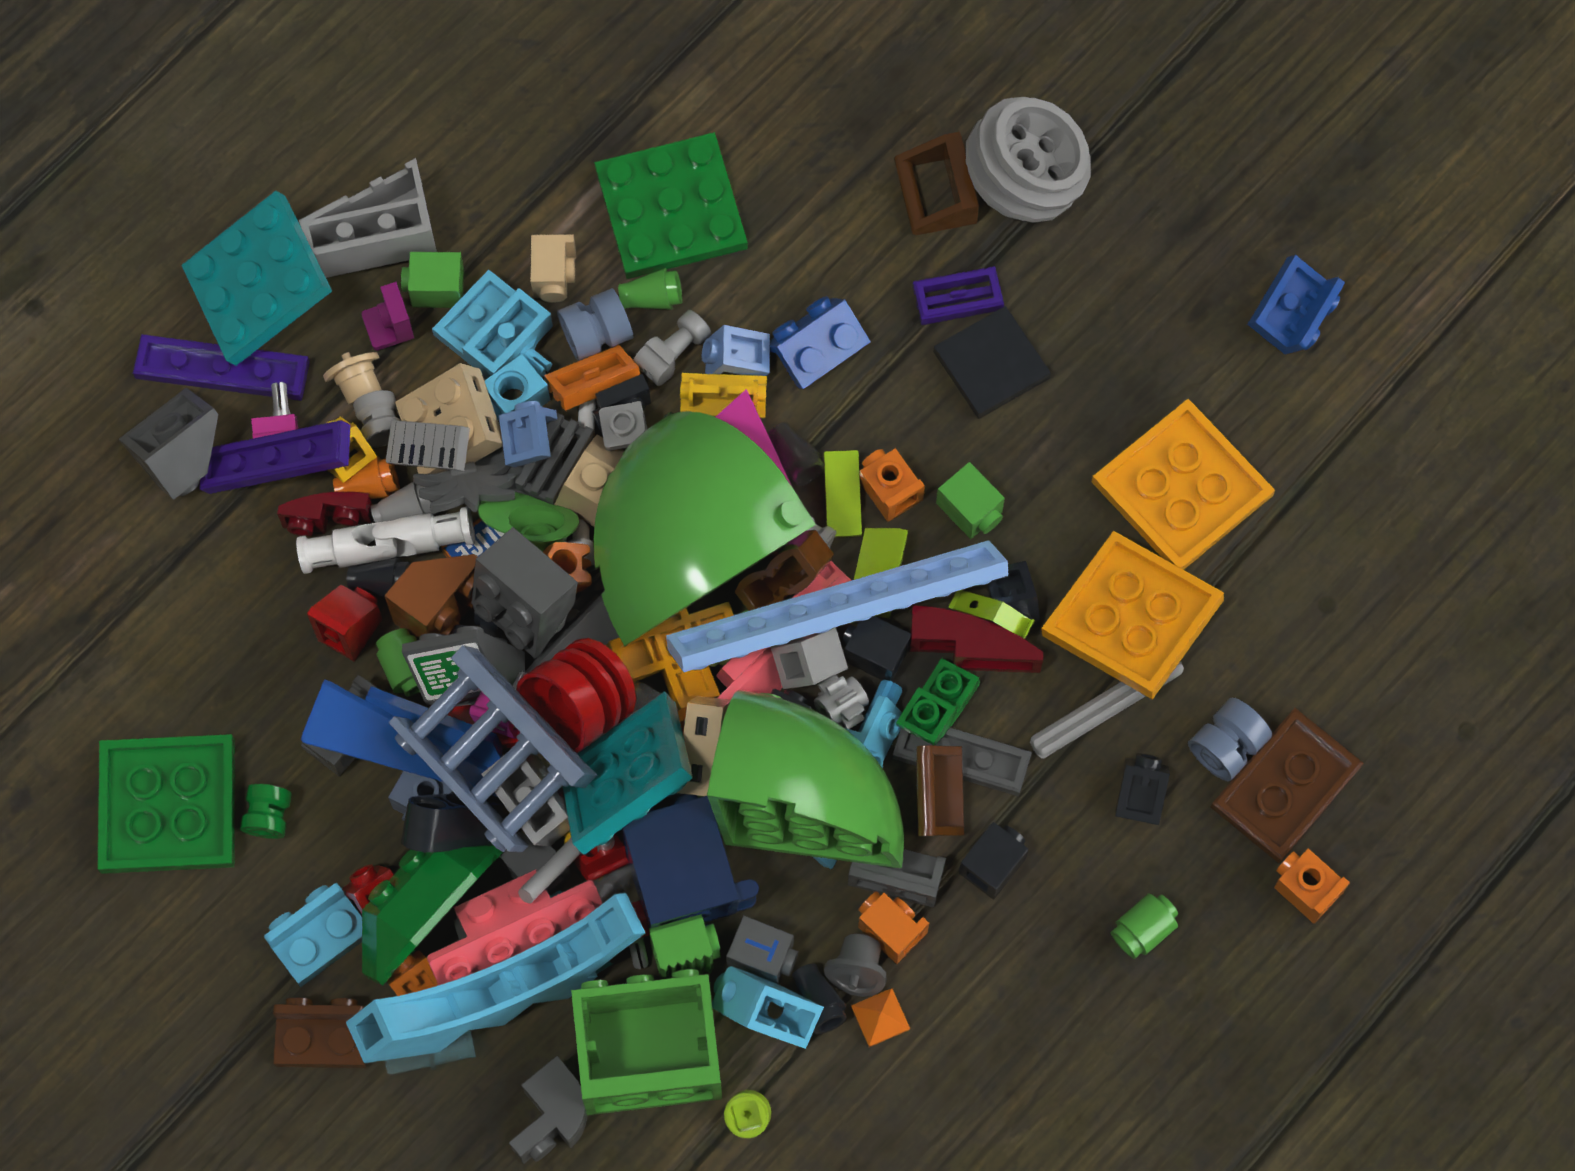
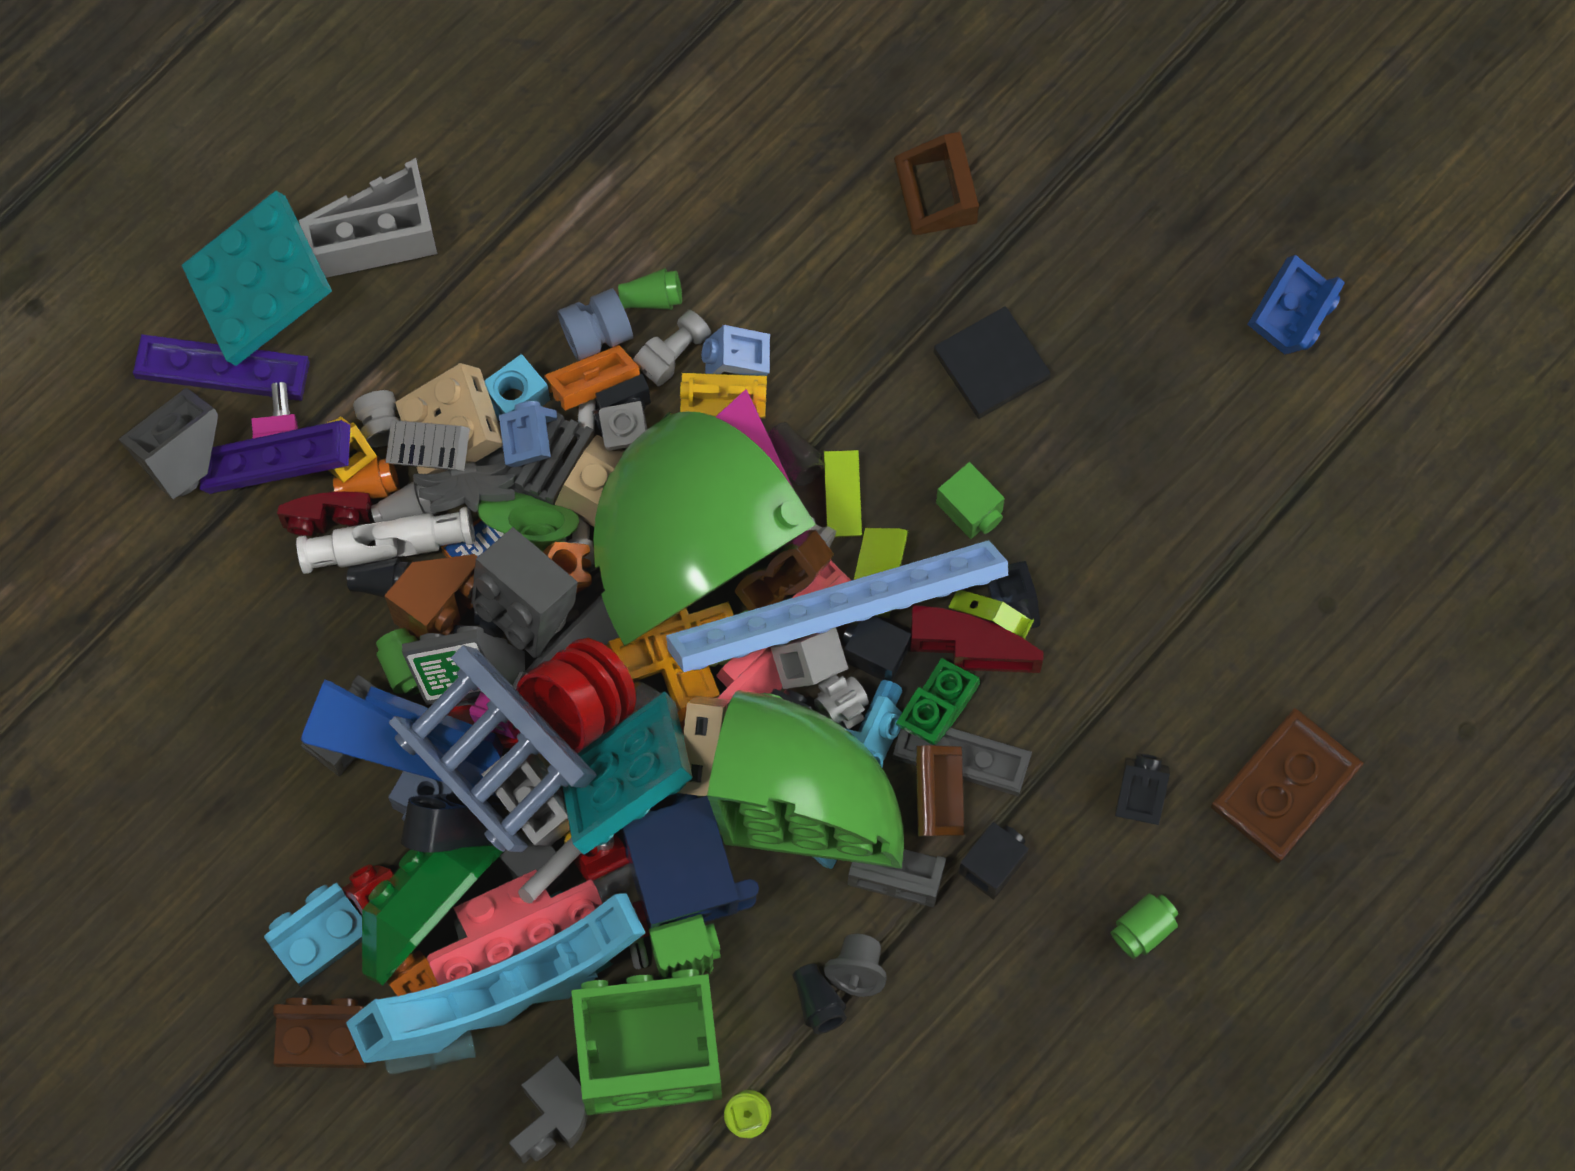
(166, 804): green plate -> none
(266, 811): green wheel -> none
(345, 620): red slope -> none
(354, 375): tan piece -> none
(388, 321): magenta bracket -> none
(433, 279): bright green brick -> none
(495, 326): medium azure plate -> none
(552, 266): tan brick -> none
(670, 205): green plate -> none
(746, 1001): medium azure torso -> none
(762, 950): dark grey brick -> none
(818, 340): bracket -> none
(880, 1017): orange slope -> none
(891, 925): orange brick -> none
(893, 496): orange brick -> none
(959, 310): dark purple tile -> none
(1015, 151): light grey wheel -> none
(1088, 717): light grey axle -> none
(1133, 614): light orange plate -> none
(1183, 485): light orange plate -> none
(1235, 733): sand blue wheel -> none
(1308, 899): orange brick -> none

